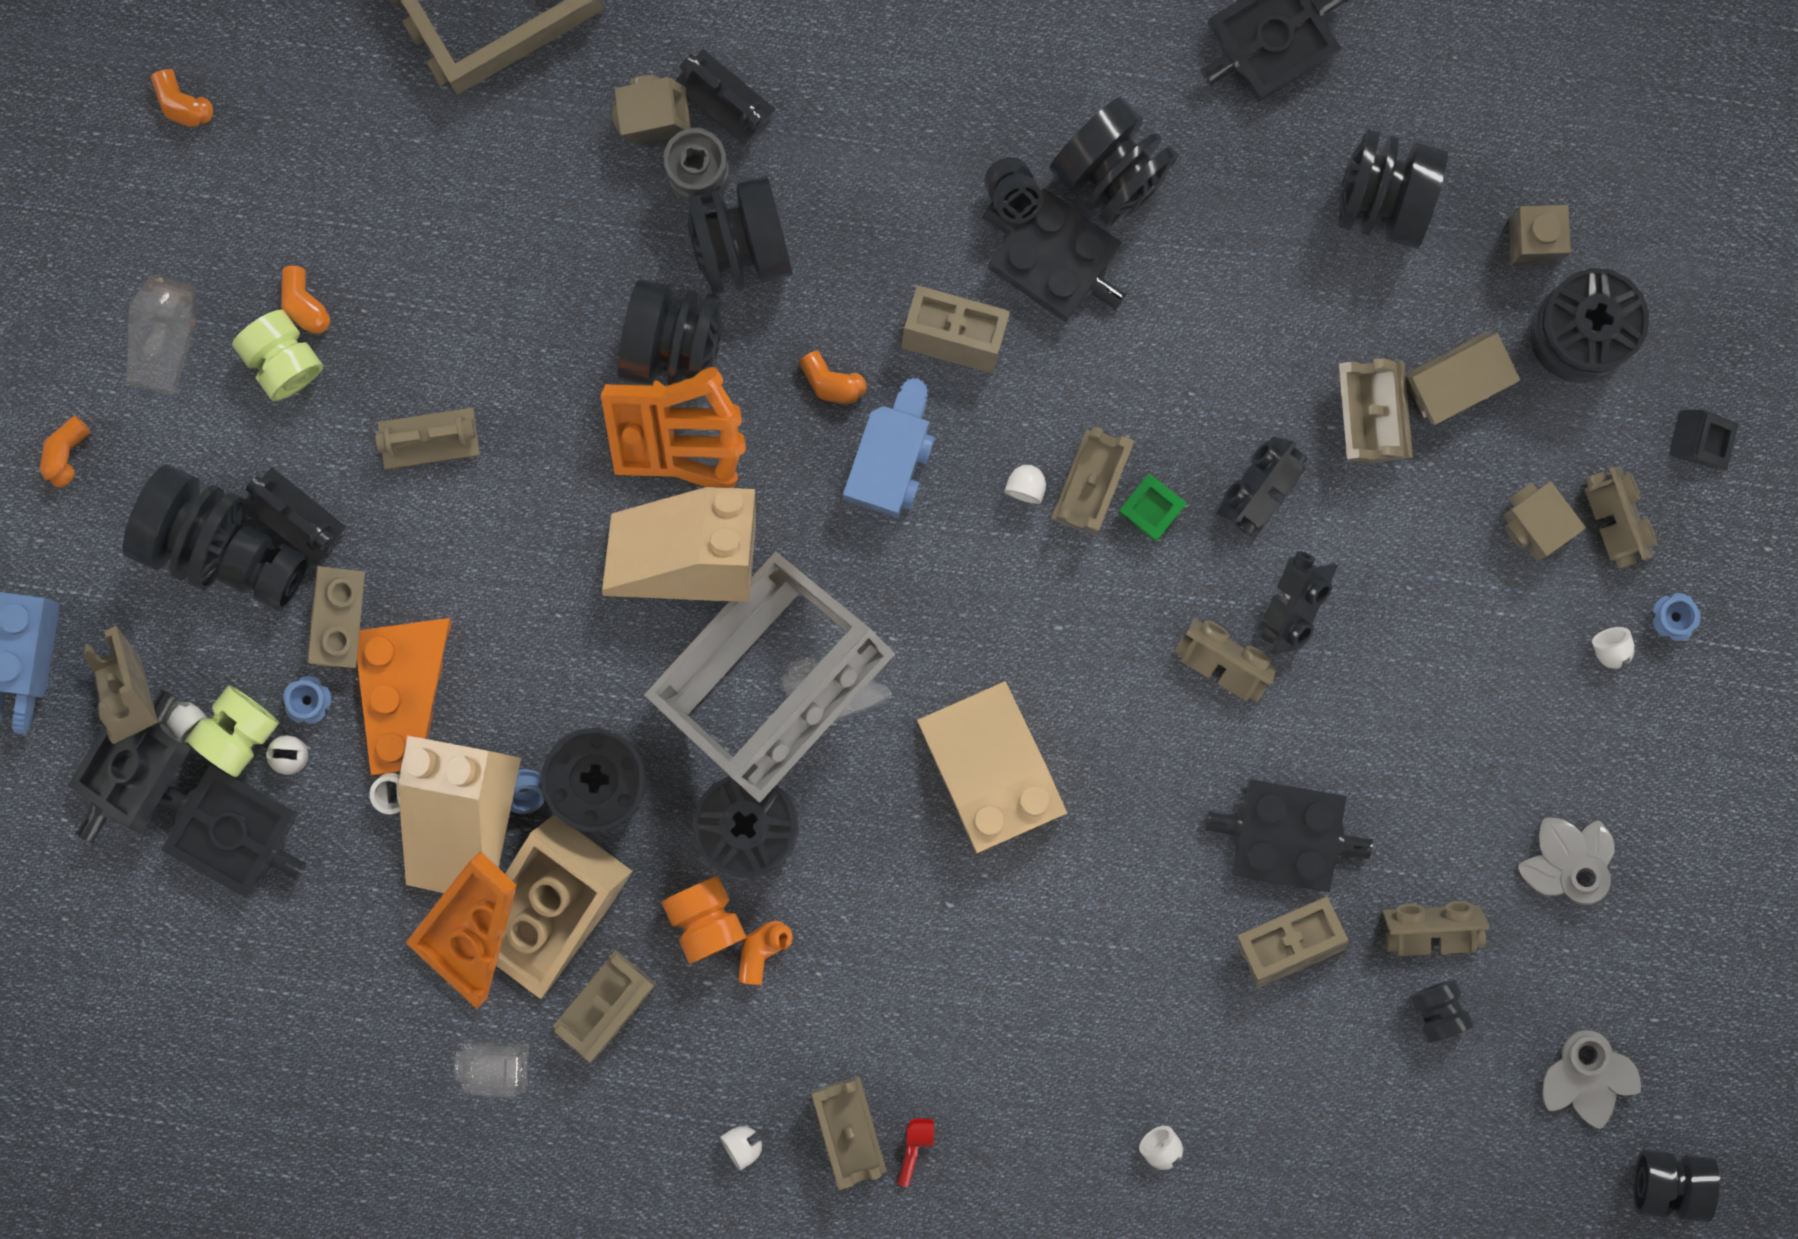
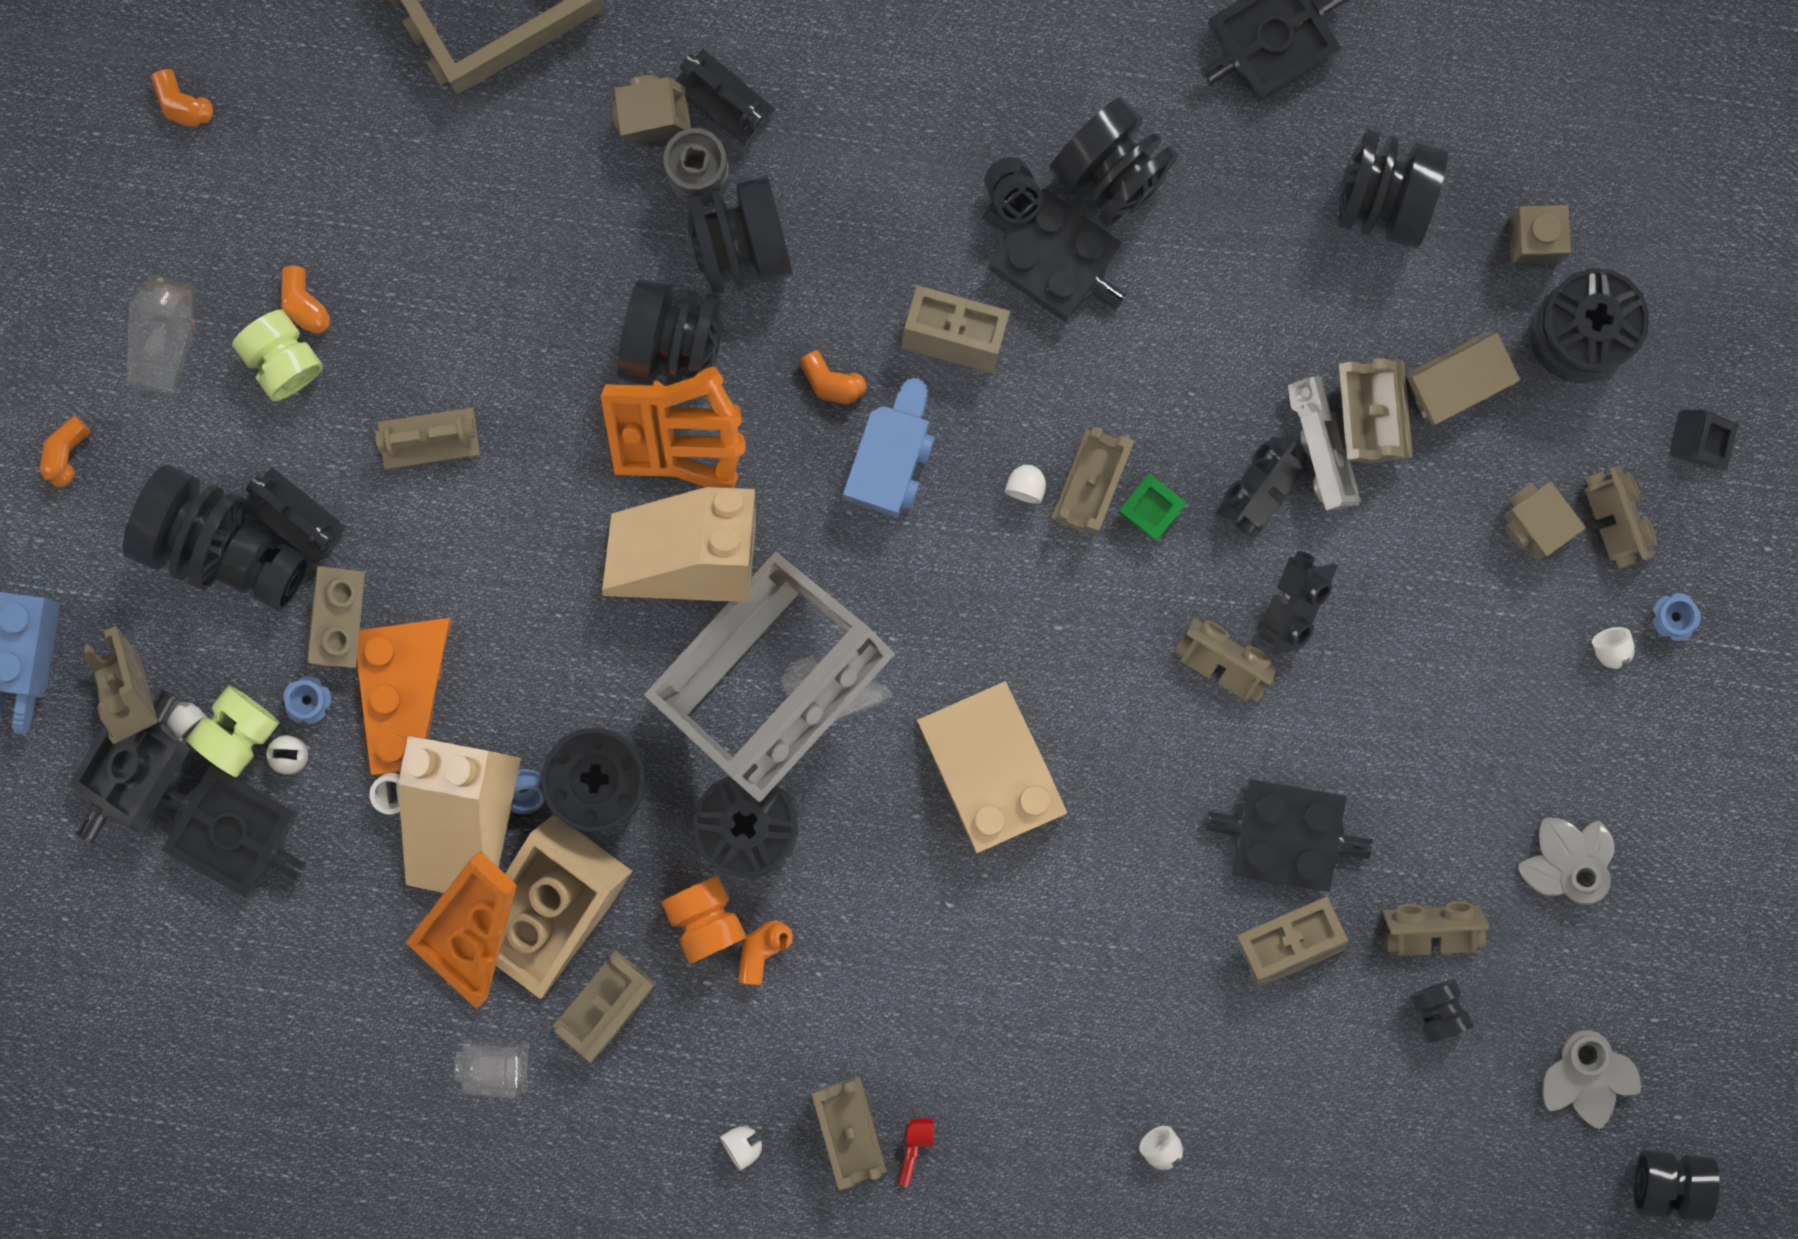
(1324, 444): none -> light grey hinge

